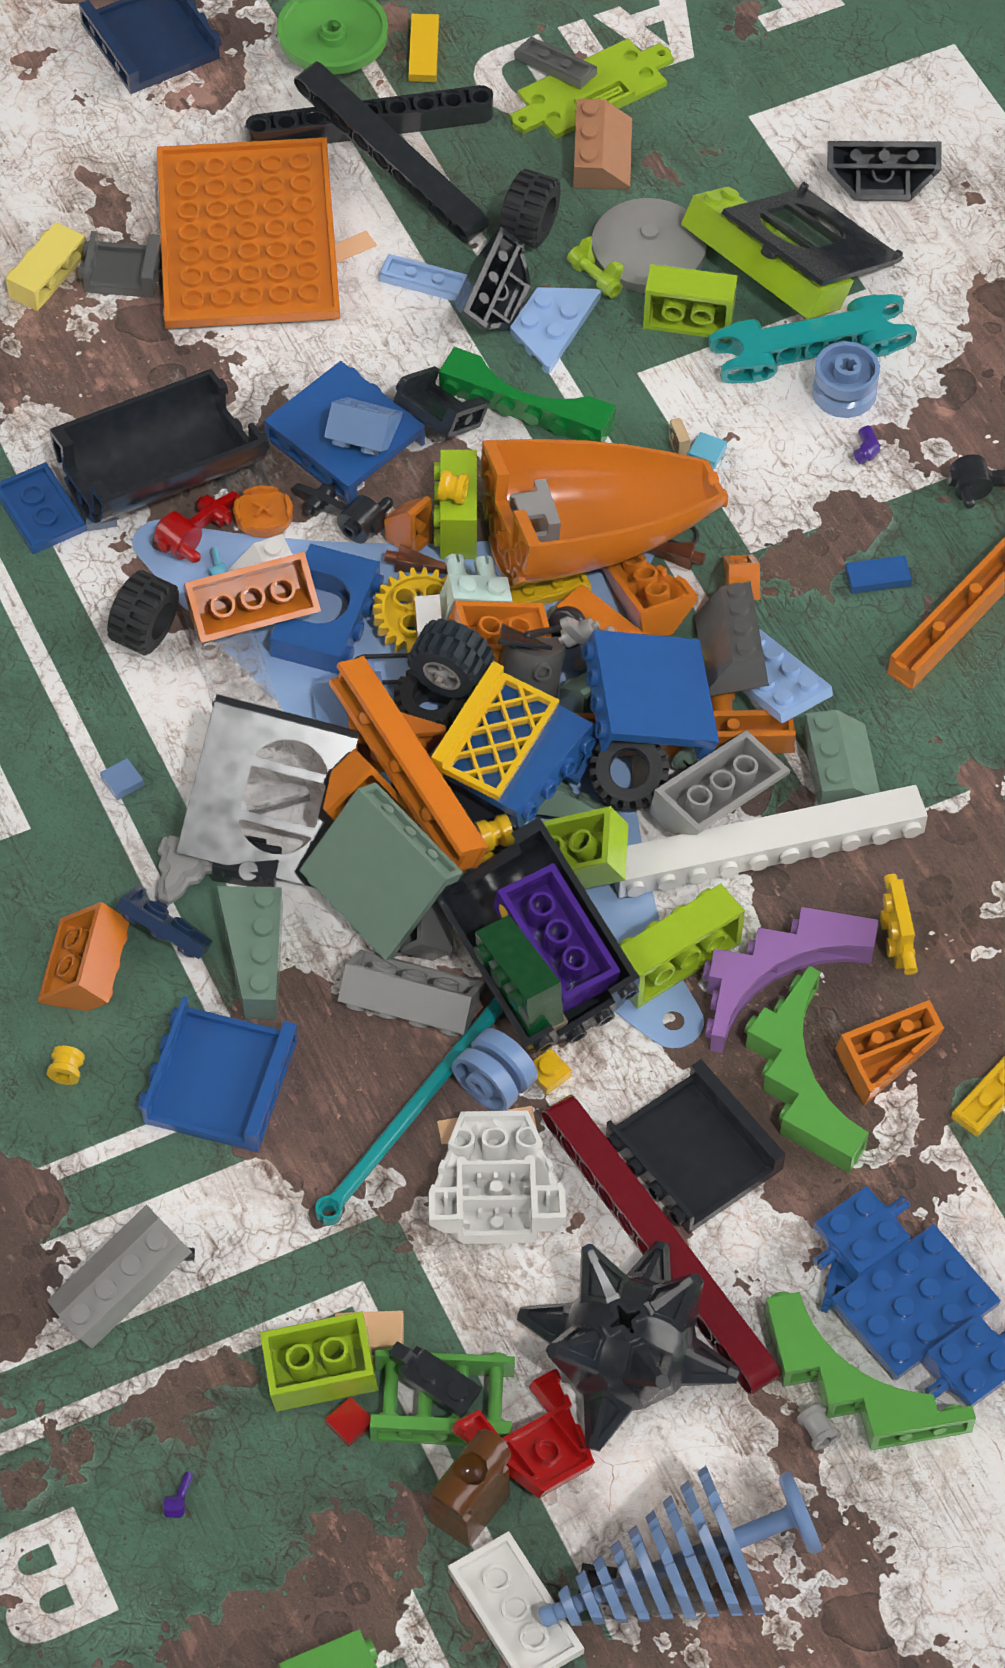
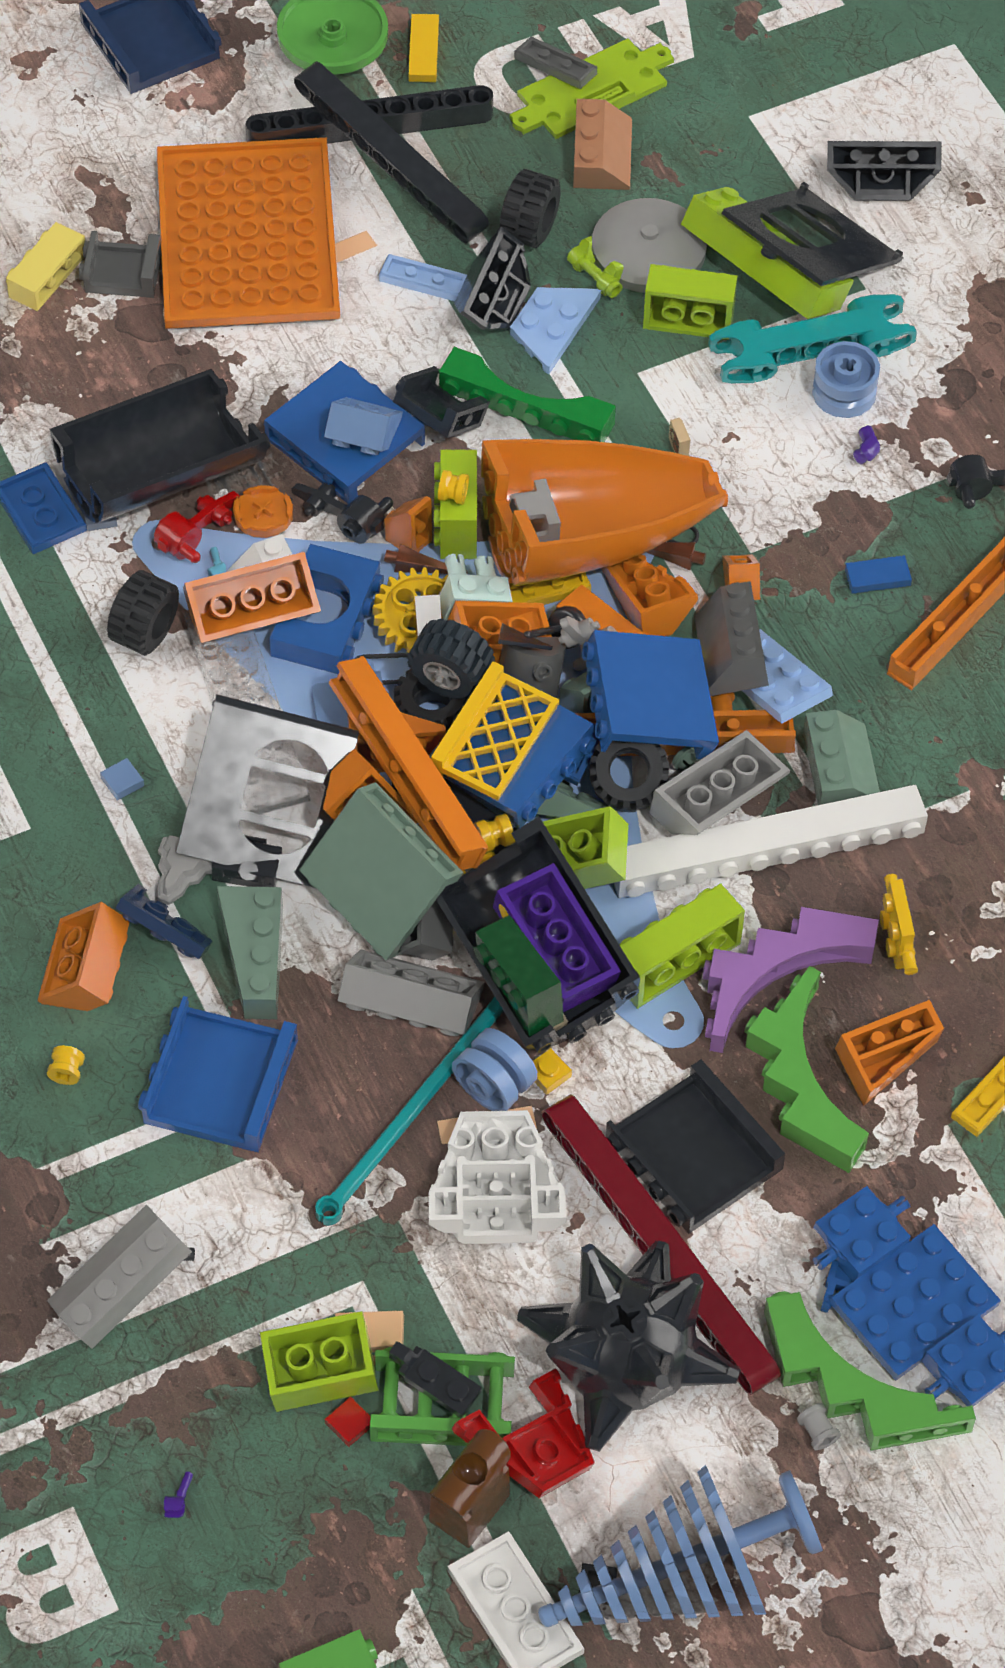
(708, 448): medium azure tile -> none

